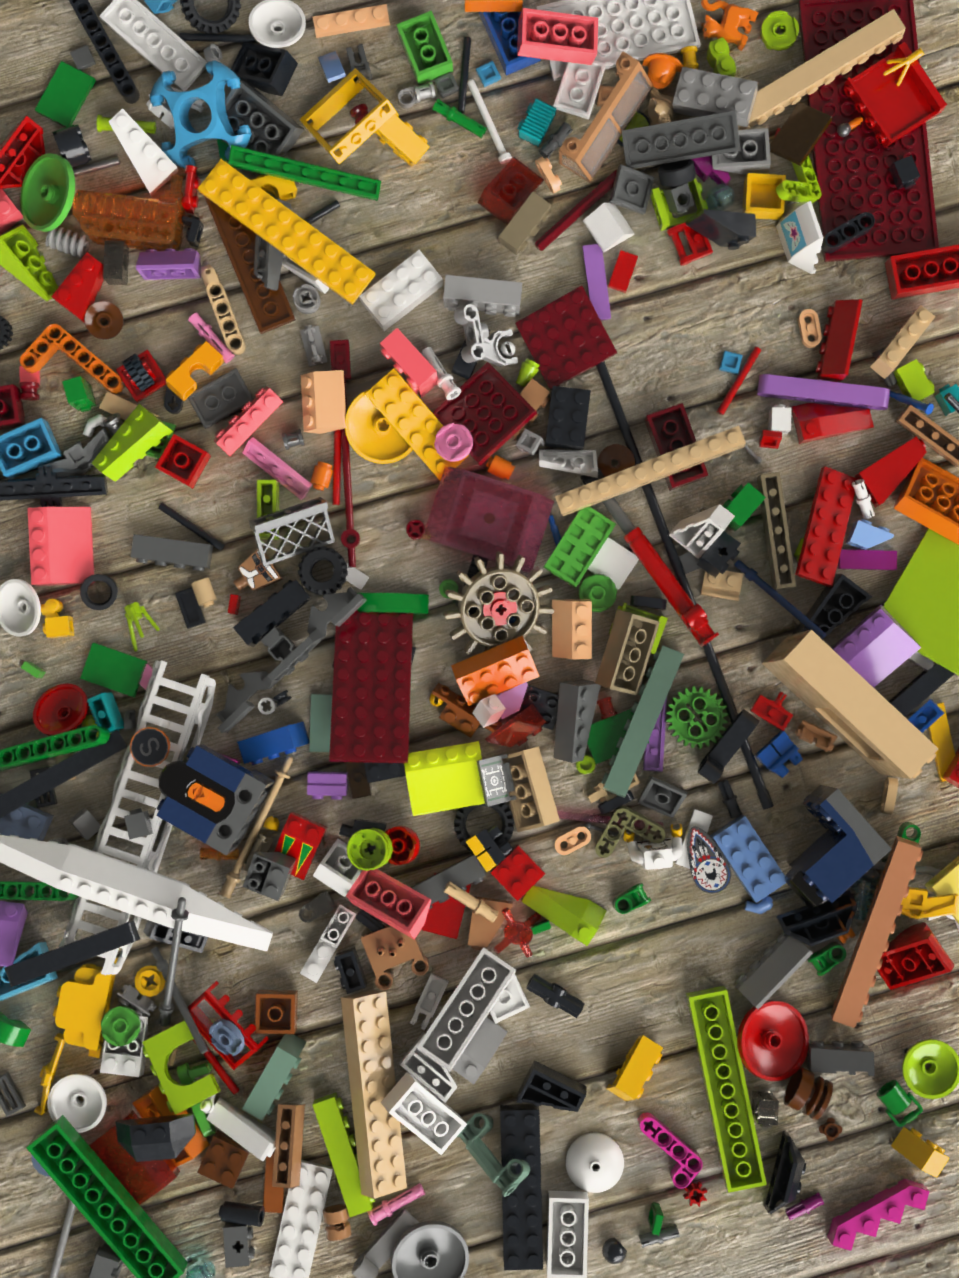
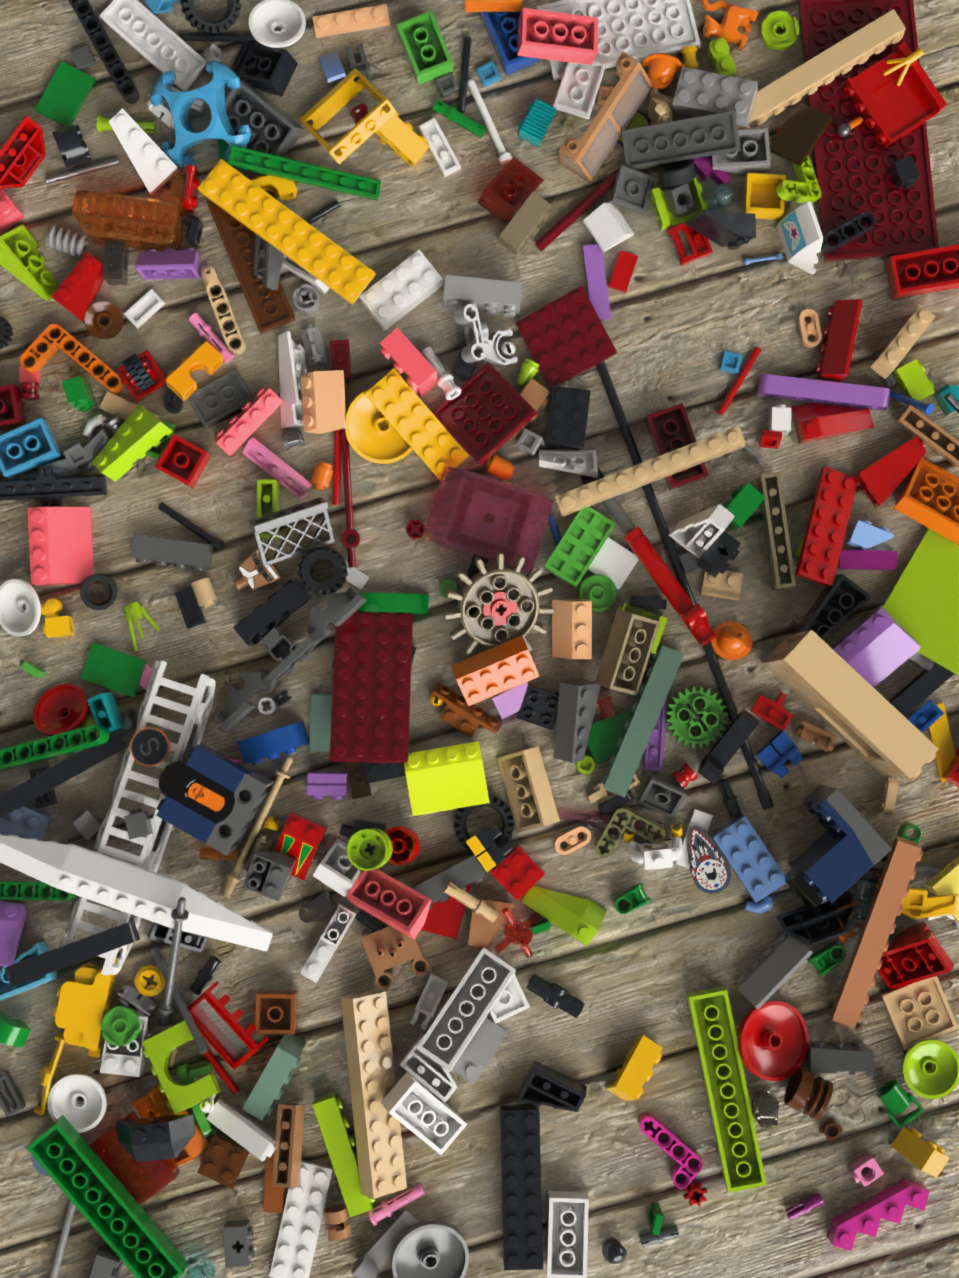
(47, 192): bright green dish -> none
(144, 308): none -> white tile
(205, 975): none -> black pin
(226, 1037): sand blue tile -> none
(234, 604): red tile -> none
(242, 1213): black brick -> none
(291, 365): none -> white wedge
(351, 970): black brick -> none
(417, 94): light grey connector -> none
(439, 147): none -> white tile
(453, 442): bright pink tile -> none
(489, 710): white brick -> none
(496, 780): piece -> none
(504, 1177): sand green piece -> none
(518, 728): clear red slope -> none
(551, 180): light nougat plate -> none
(555, 140): dark grey pin -> none
(591, 1150): white dish -> none
(615, 451): reddish brown dish -> none
(684, 775): none -> red wheel
(733, 641): none -> orange helmet
(747, 261): none -> medium blue hinge
(752, 575): dark blue bar -> none
(786, 1175): black wedge -> none
(863, 499): white pin -> none
(873, 1173): none -> bright pink brick
(919, 1011): none -> tan plate

